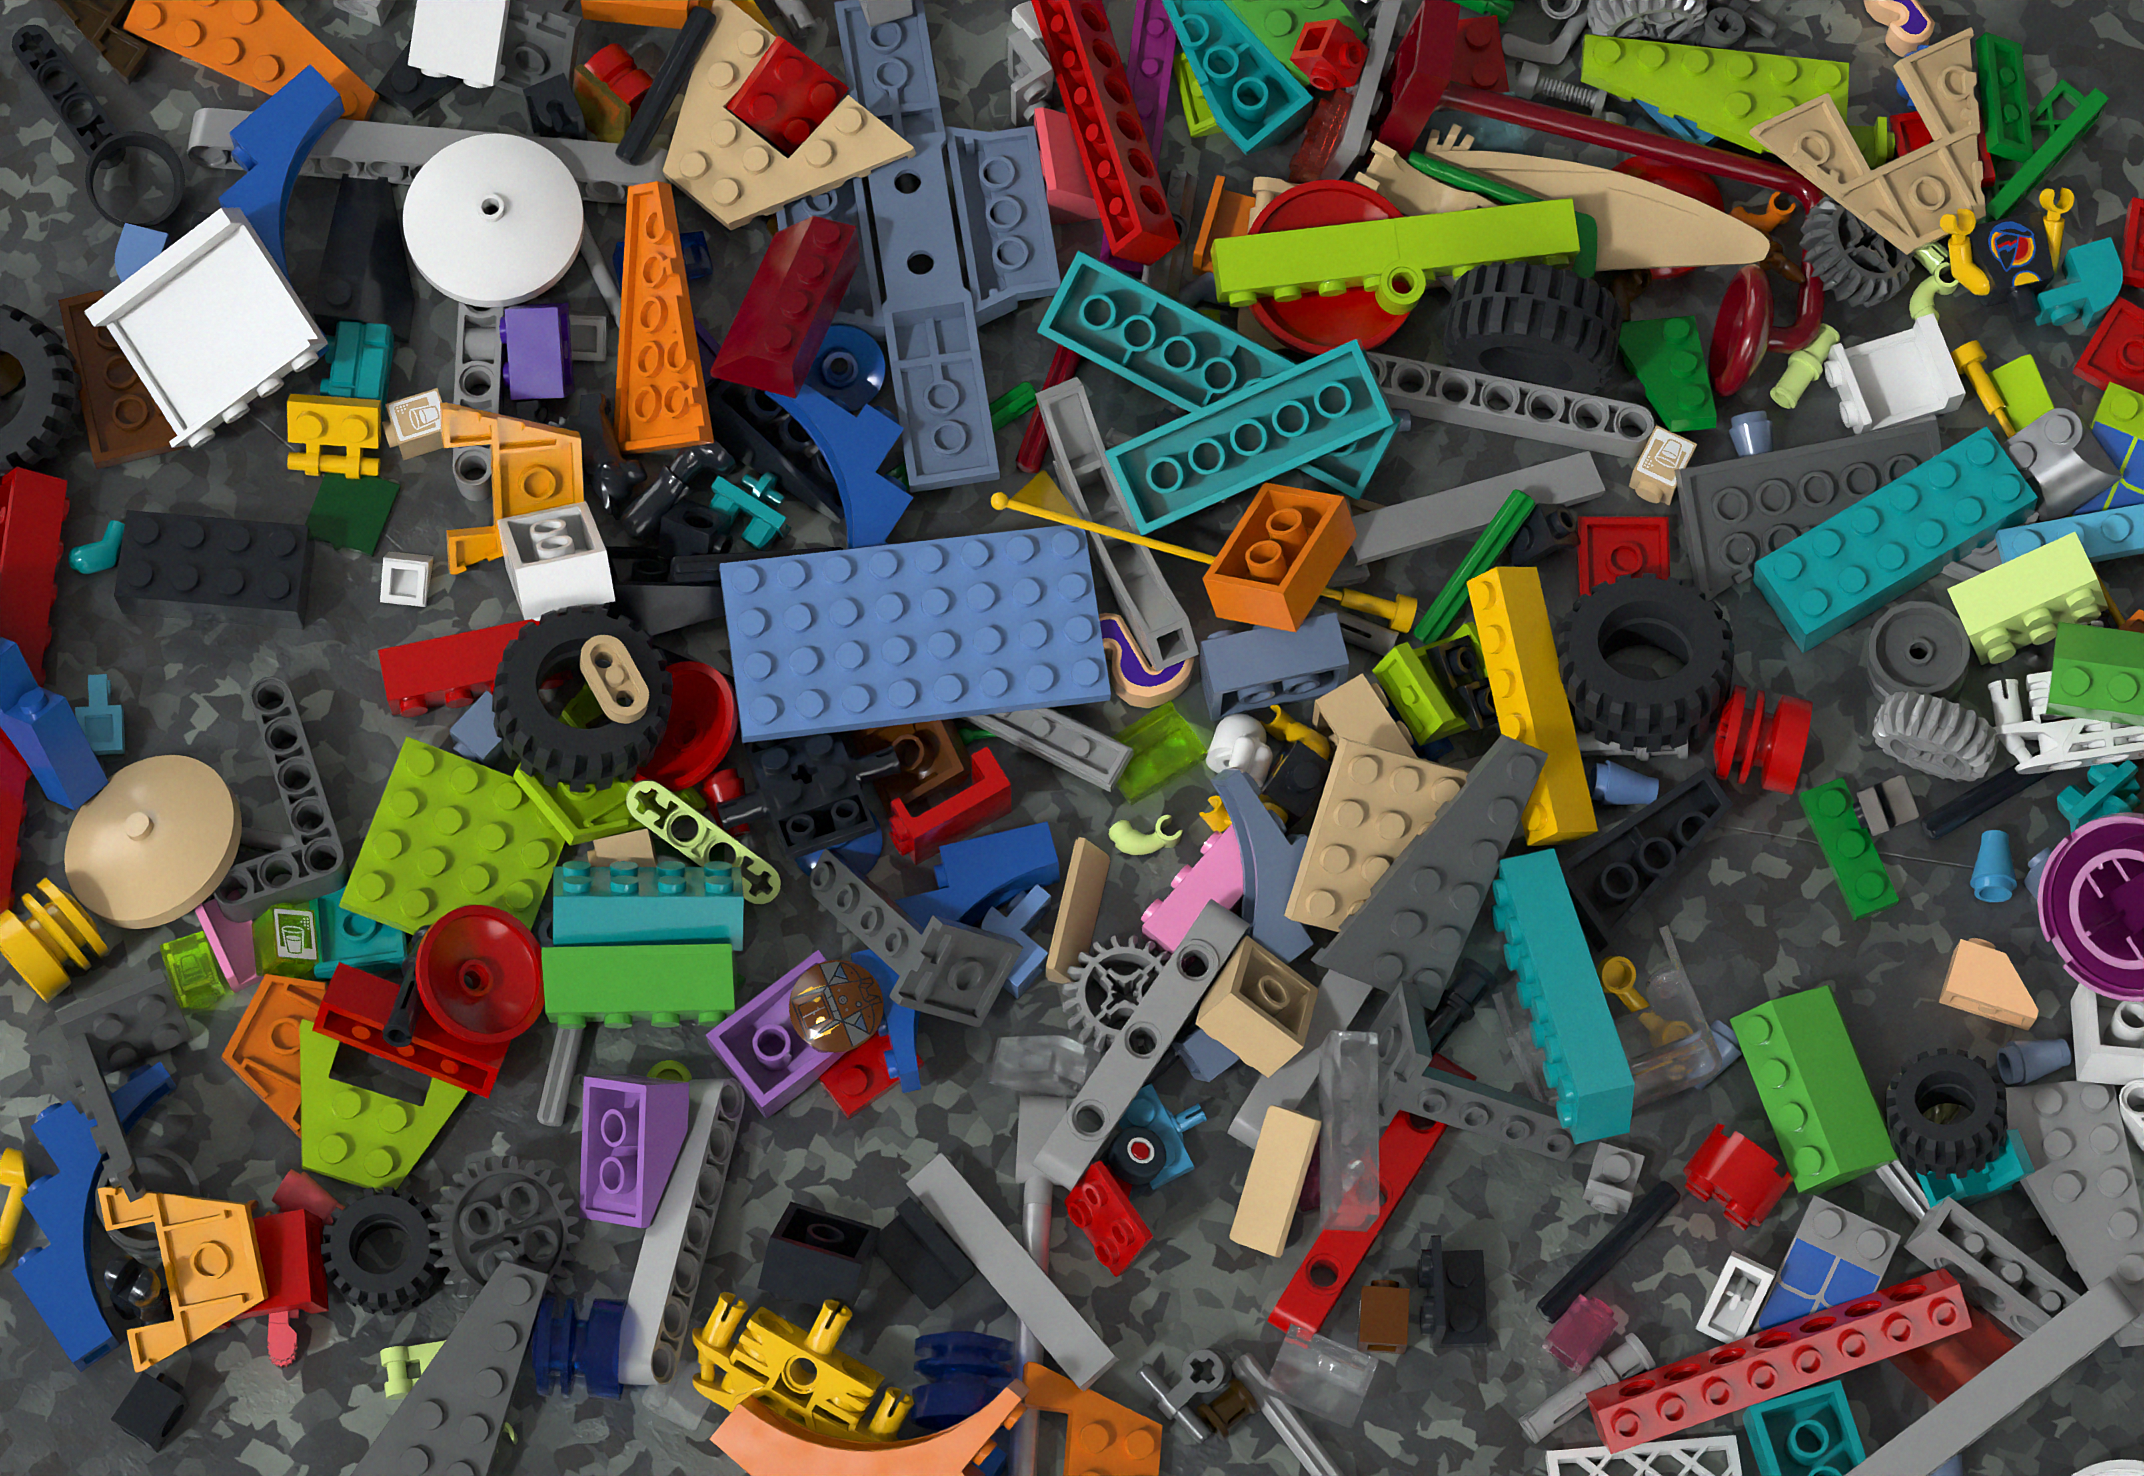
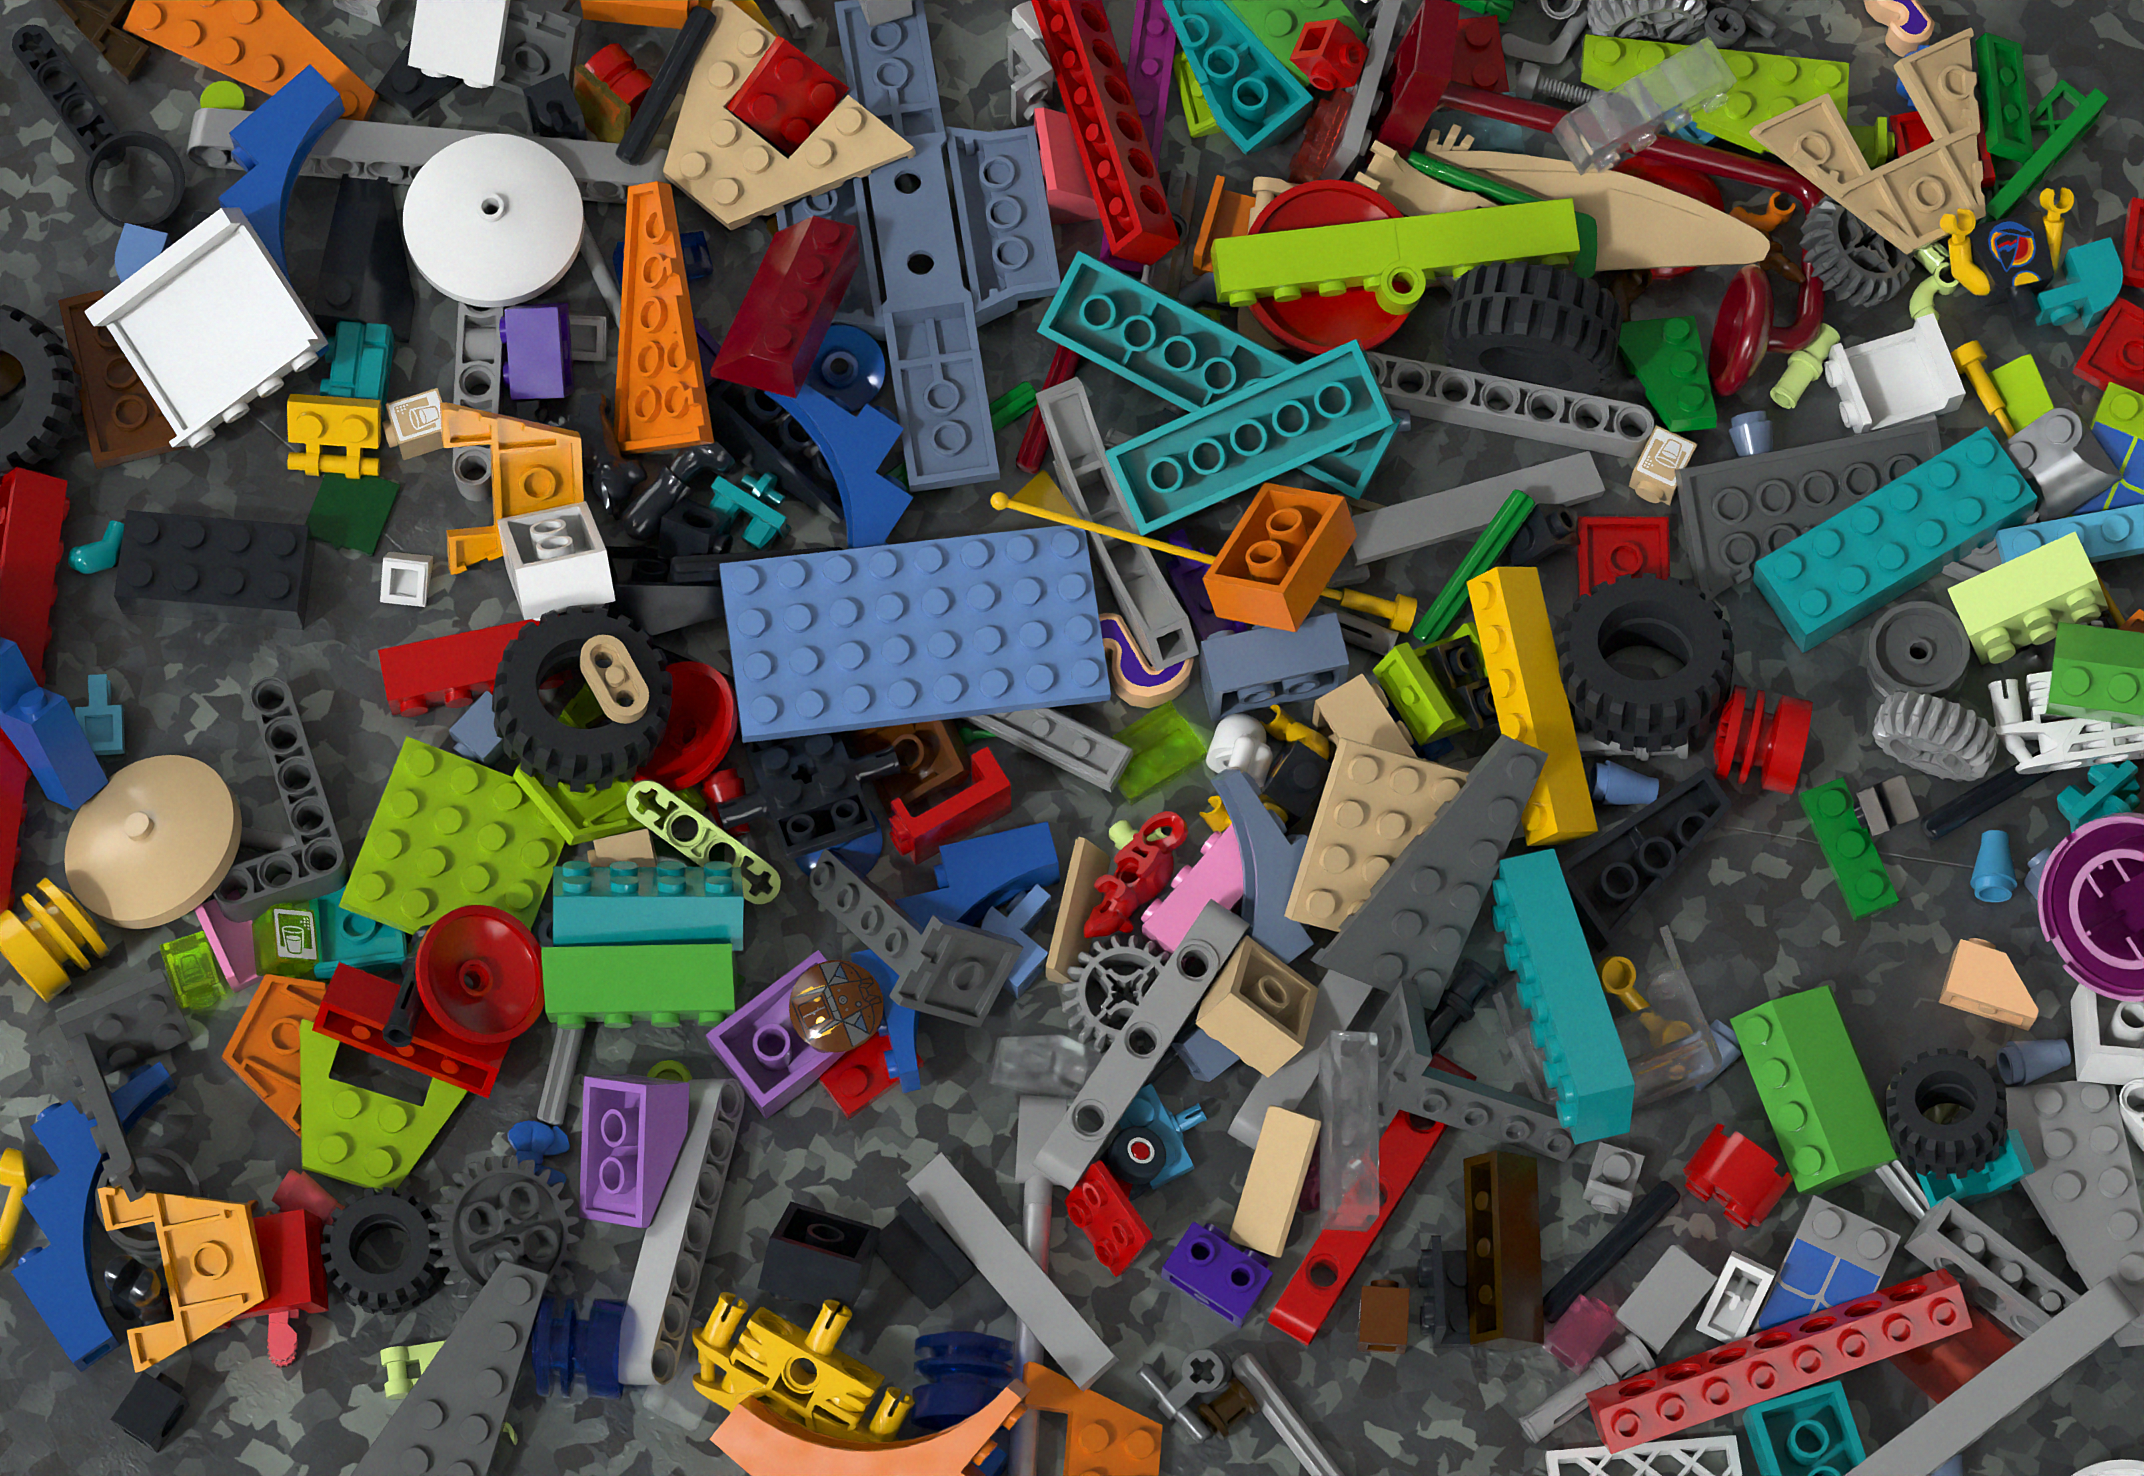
(223, 96): none -> lime tile
(536, 1140): none -> blue piece
(1140, 876): none -> red animal
(1190, 588): none -> dark purple hinge
(1217, 1273): none -> dark purple brick
(1321, 1376): clear panel -> none
(1503, 1251): none -> dark brown brick
(1645, 106): none -> clear brick
(1665, 1299): none -> light grey panel

